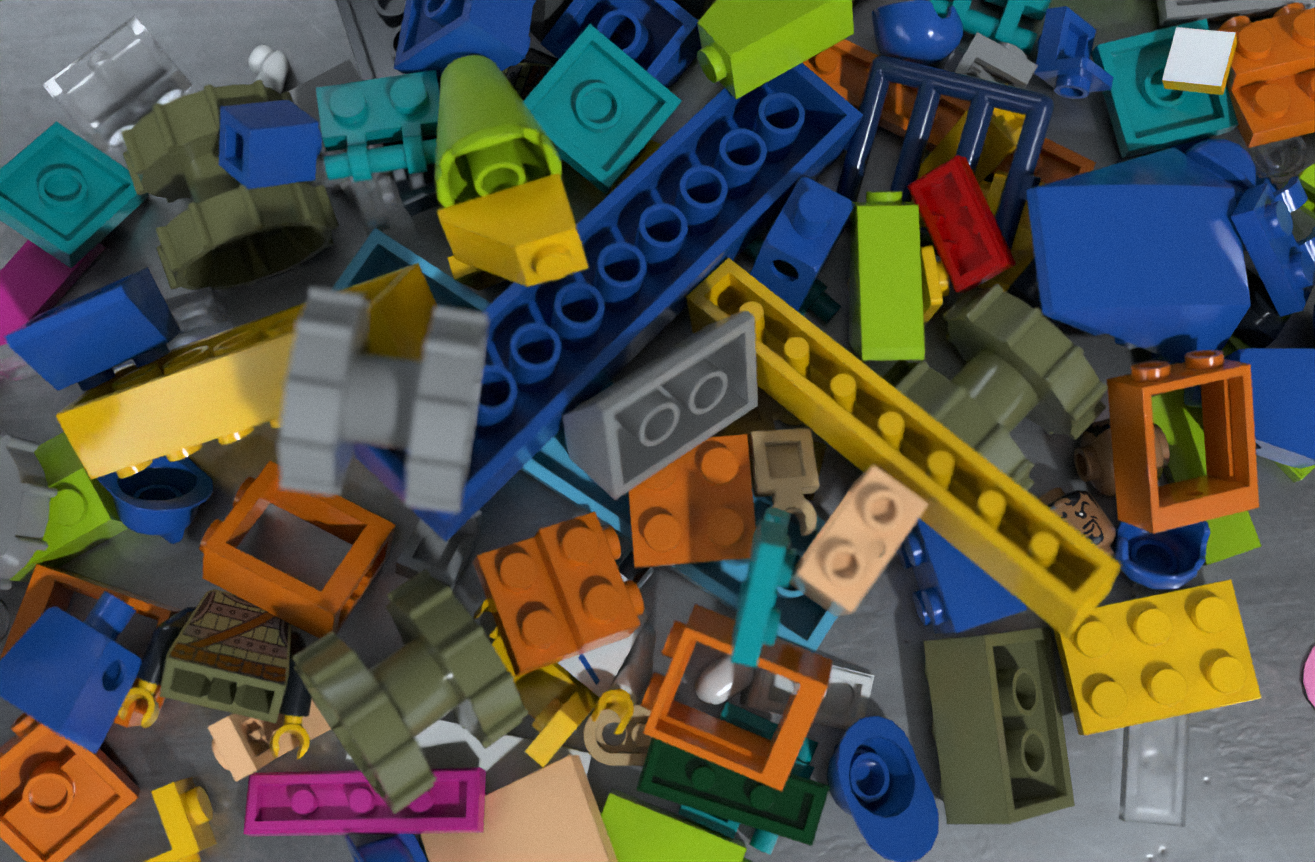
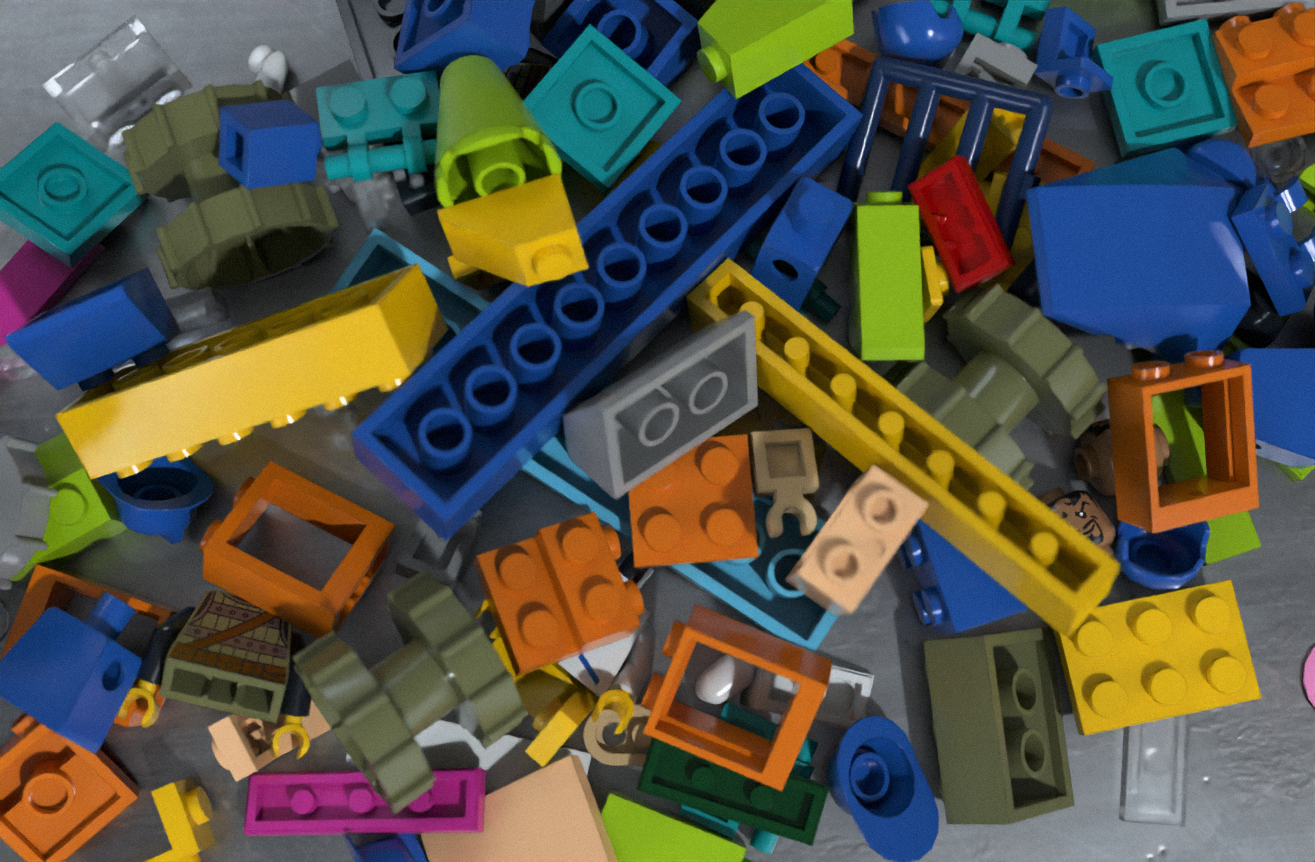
(350, 396): light grey piece -> none
(768, 567): teal plate -> none
(1199, 60): white tile -> none

